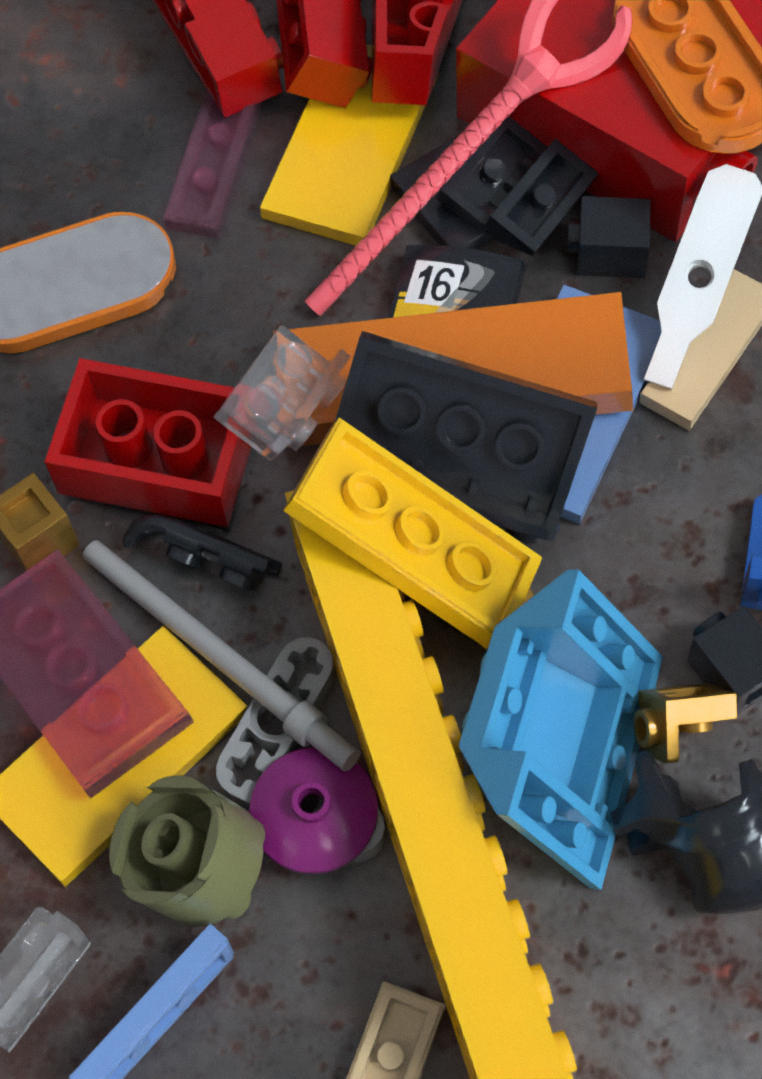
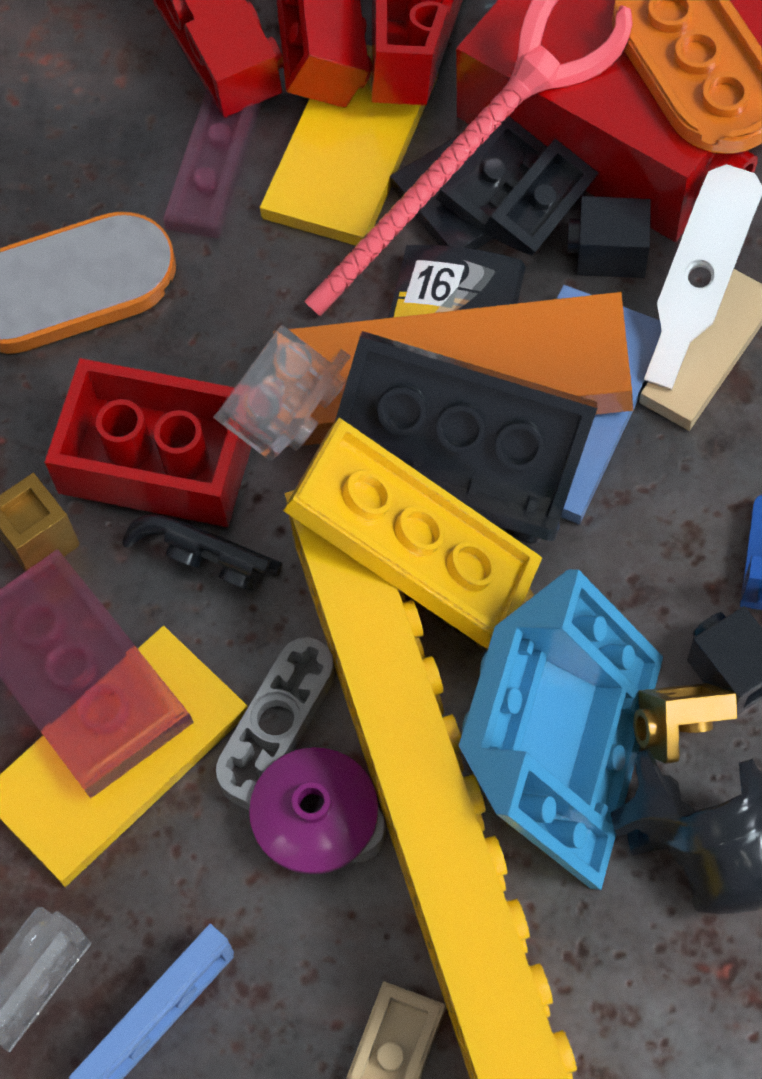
(188, 852): olive brick -> none
(300, 720): light grey bar -> none

